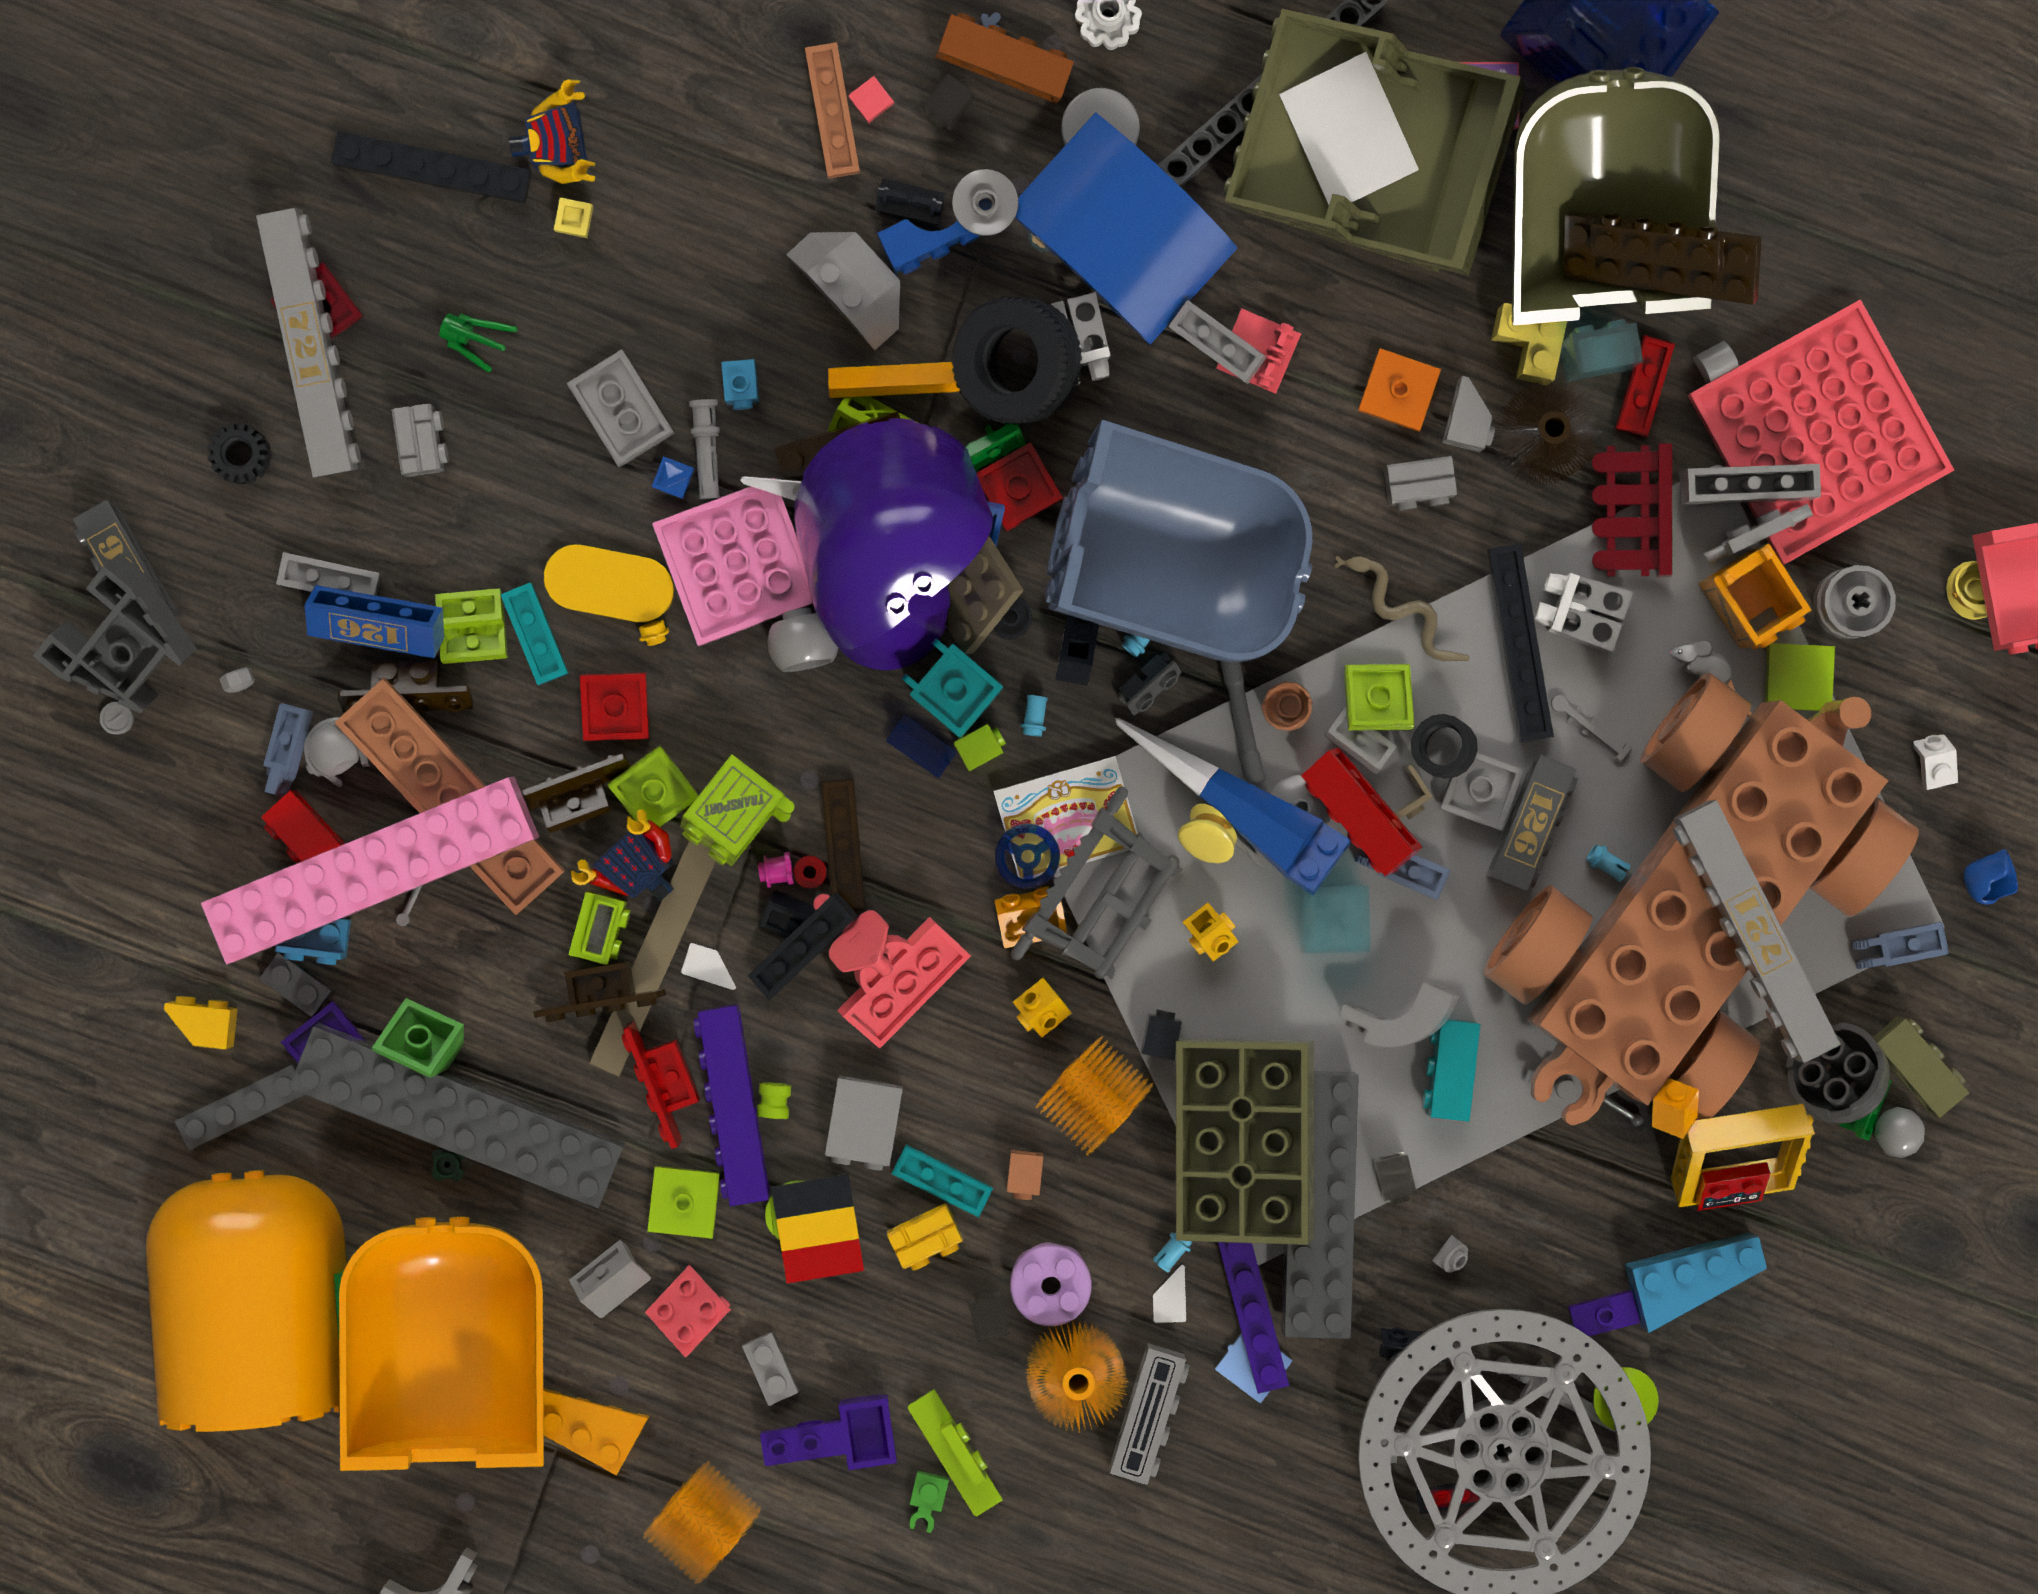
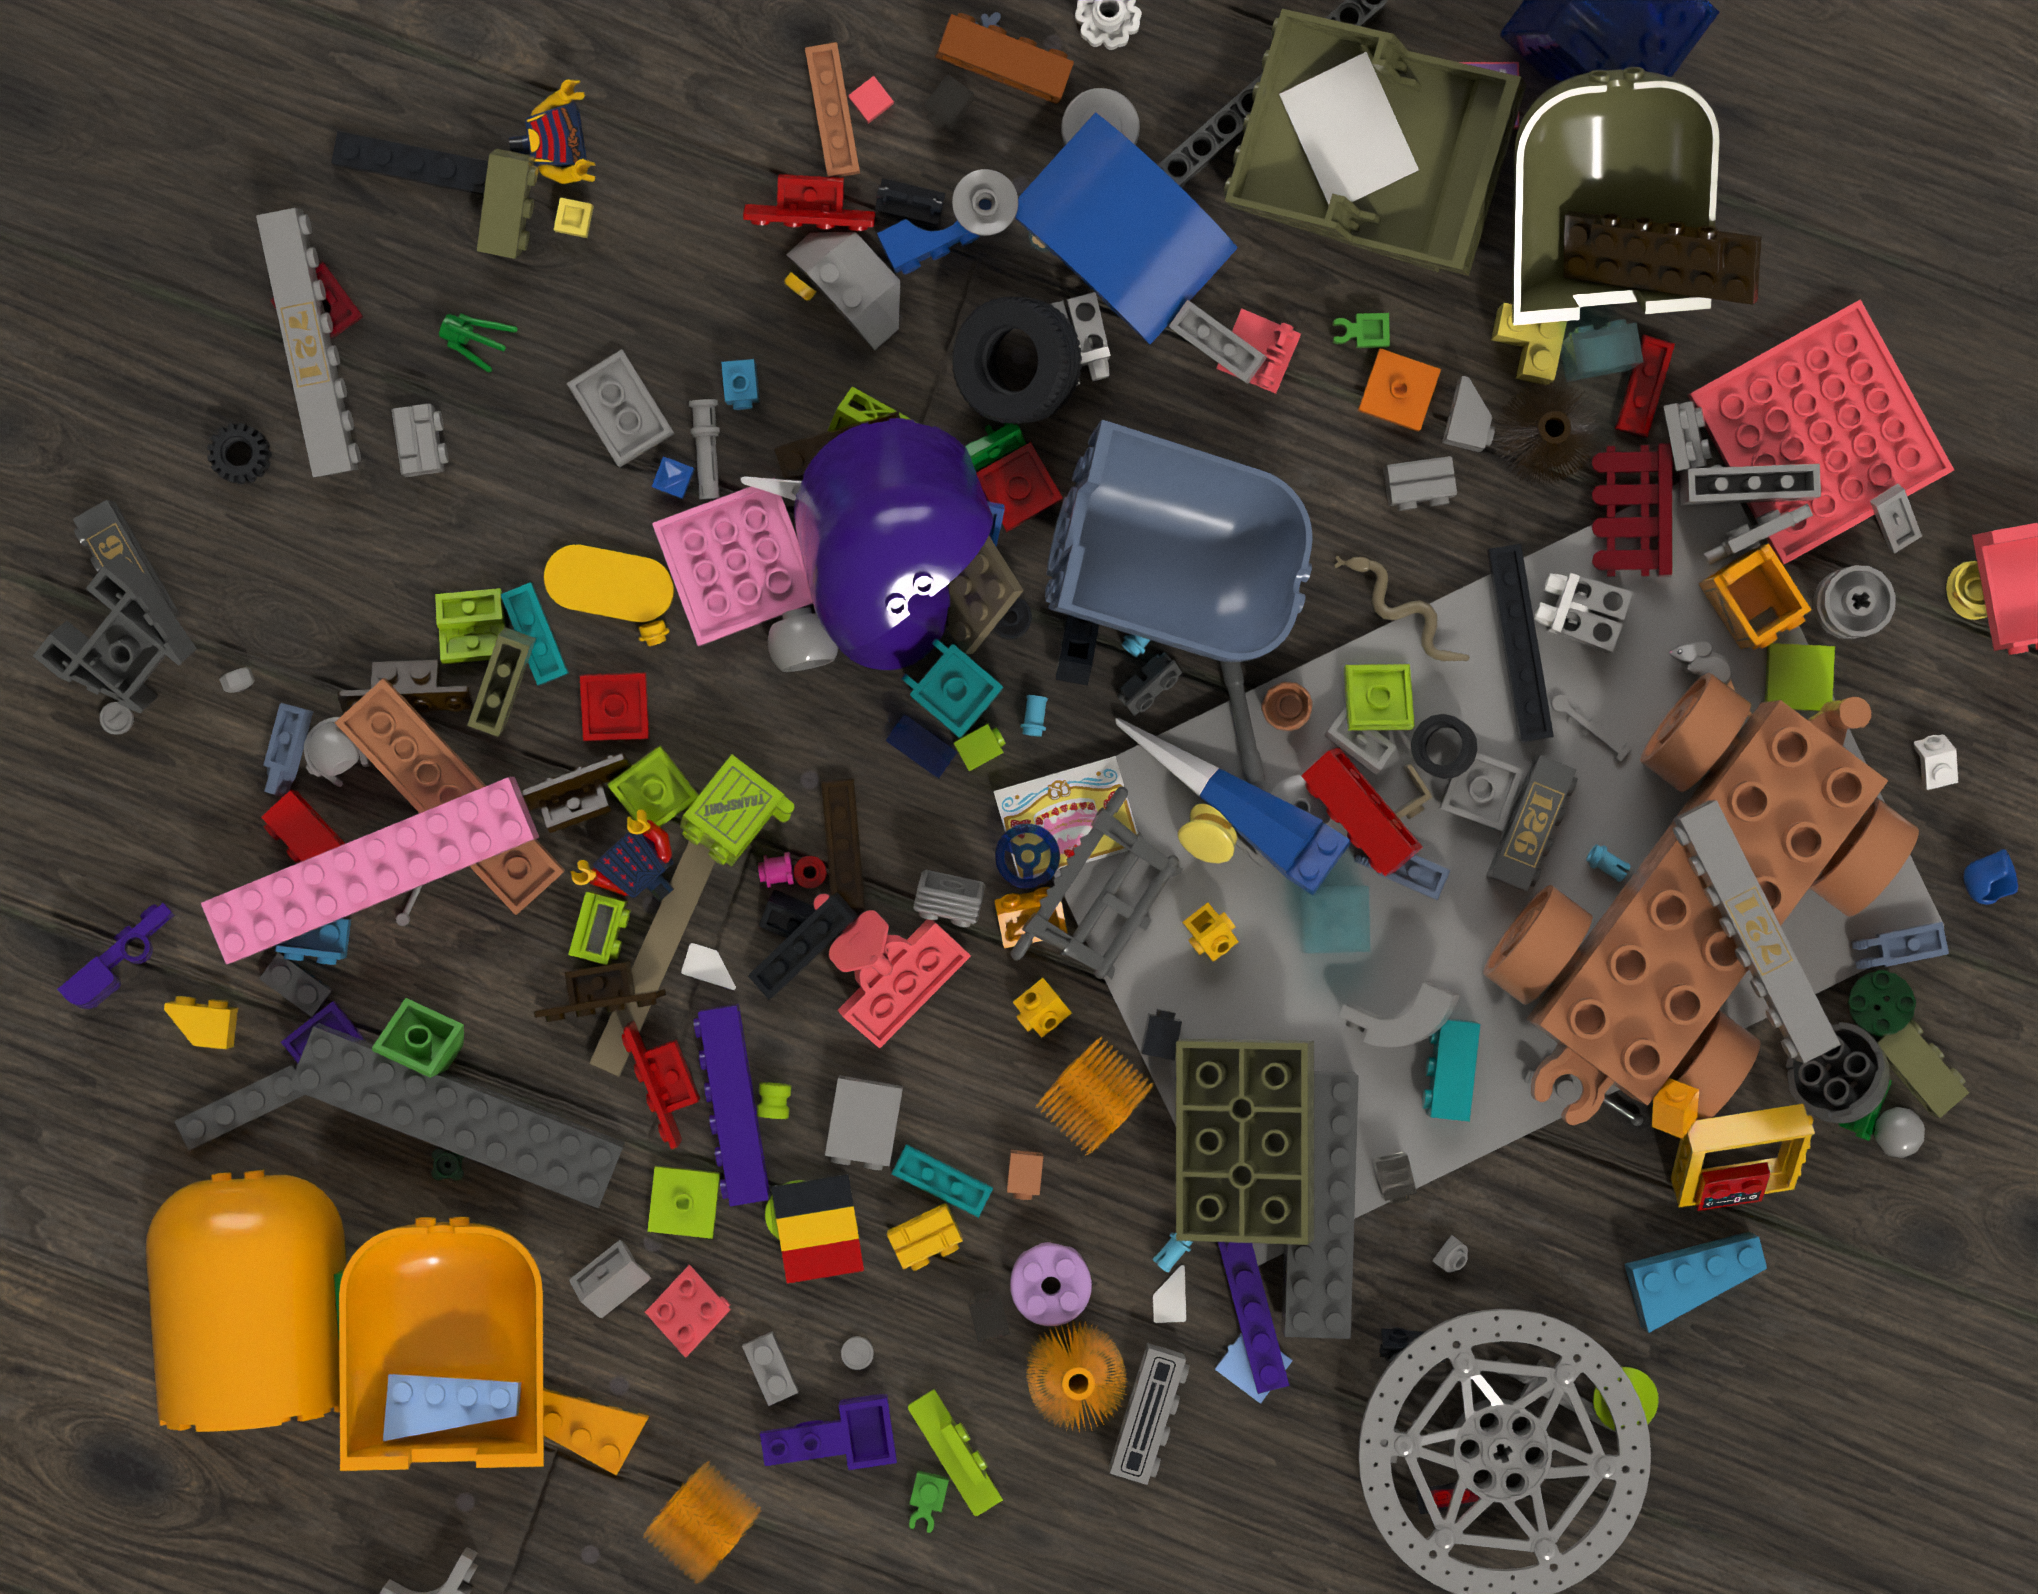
(96, 979): none -> dark purple plate
(306, 572): light grey plate -> none
(374, 621): blue brick -> none
(440, 1403): none -> light blue wing
(501, 681): none -> olive brick
(507, 203): none -> olive brick
(799, 286): none -> yellow tile
(809, 201): none -> red bracket
(857, 1353): none -> light grey piece
(891, 380): light orange tile -> none
(949, 898): none -> light grey brick
(1369, 330): none -> bright green plate
(1605, 1313): dark purple plate -> none
(1685, 435): none -> light grey plate
(1716, 361): light grey brick -> none
(1892, 1014): none -> dark green plate
(1896, 518): none -> light grey plate

